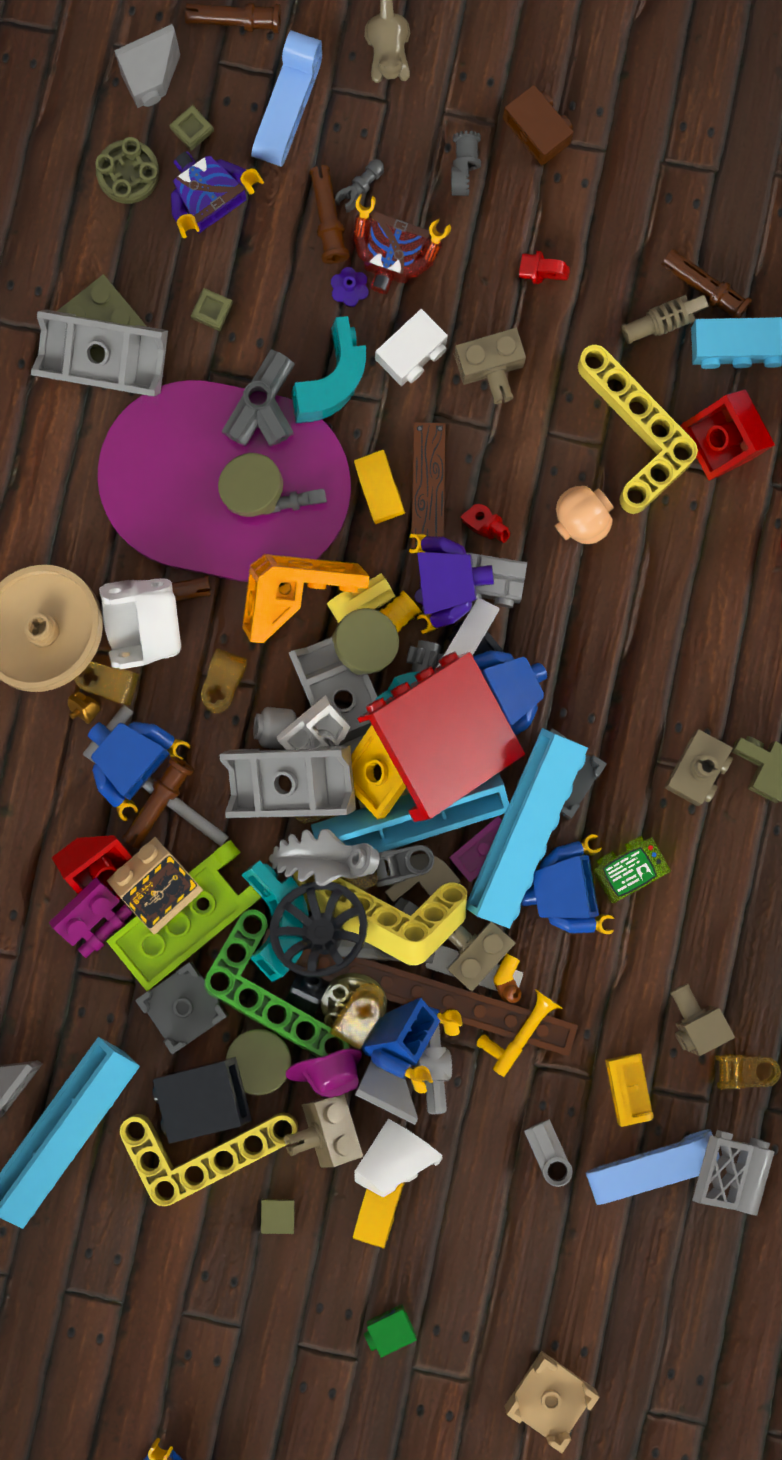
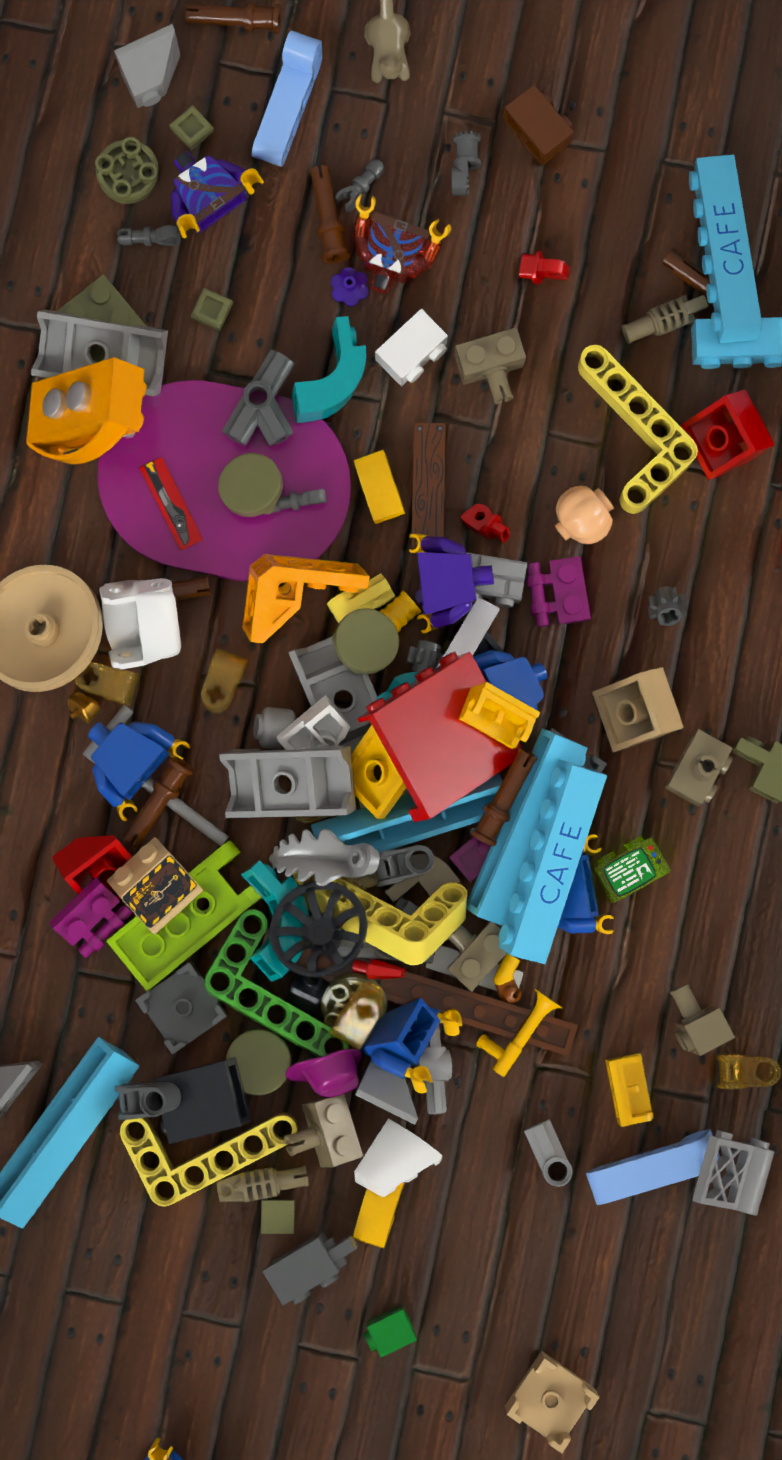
(86, 410): none -> light orange piece
(141, 1099): none -> dark grey piece
(163, 236): none -> dark grey piece
(171, 503): none -> red sticker
(260, 1184): none -> dark tan hinge
(307, 1266): none -> dark grey hinge
(377, 969): none -> red bar
(497, 811): none -> reddish brown pin
(498, 714): none -> yellow hinge
(551, 861): none -> medium azure brick
(568, 592): none -> magenta plate
(637, 709): none -> tan slope
(667, 606): none -> dark grey gear
(726, 249): none -> medium azure brick

